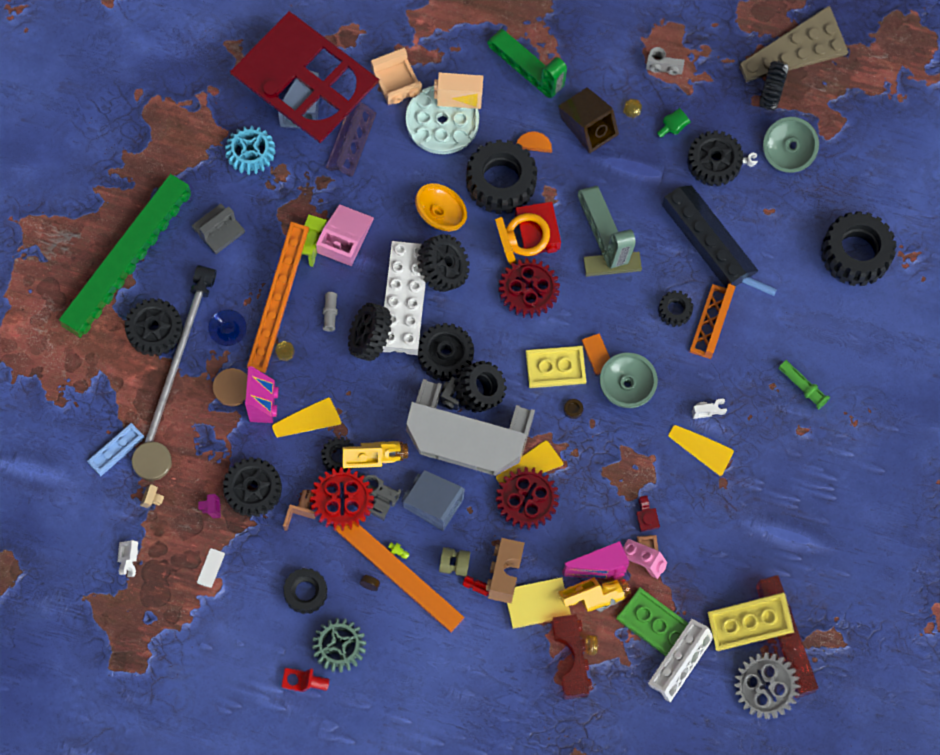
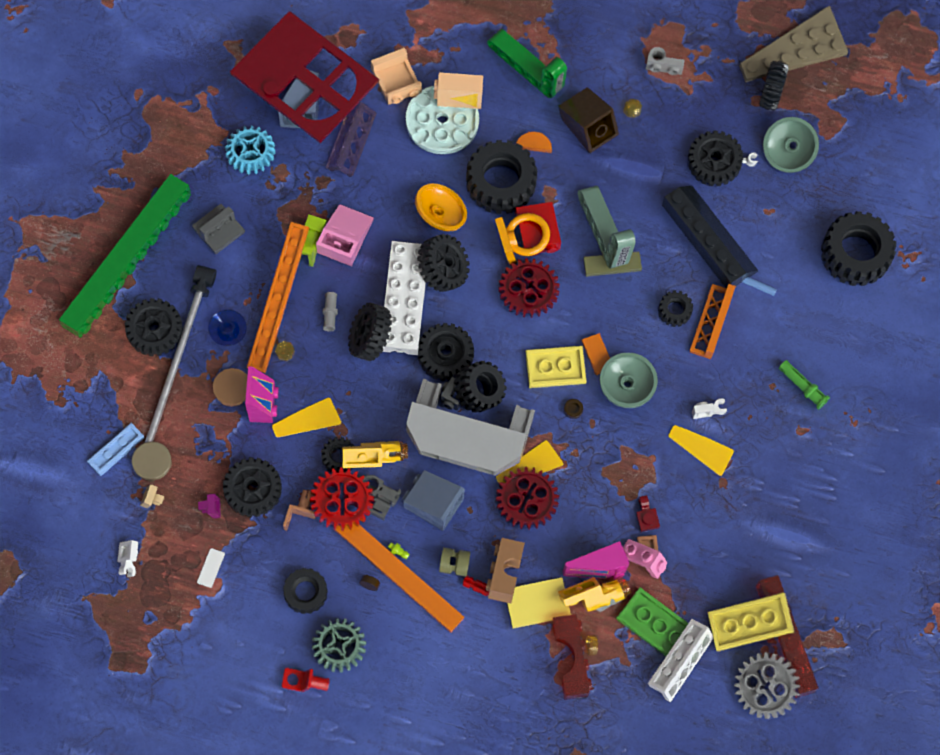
(674, 123): green piece -> none

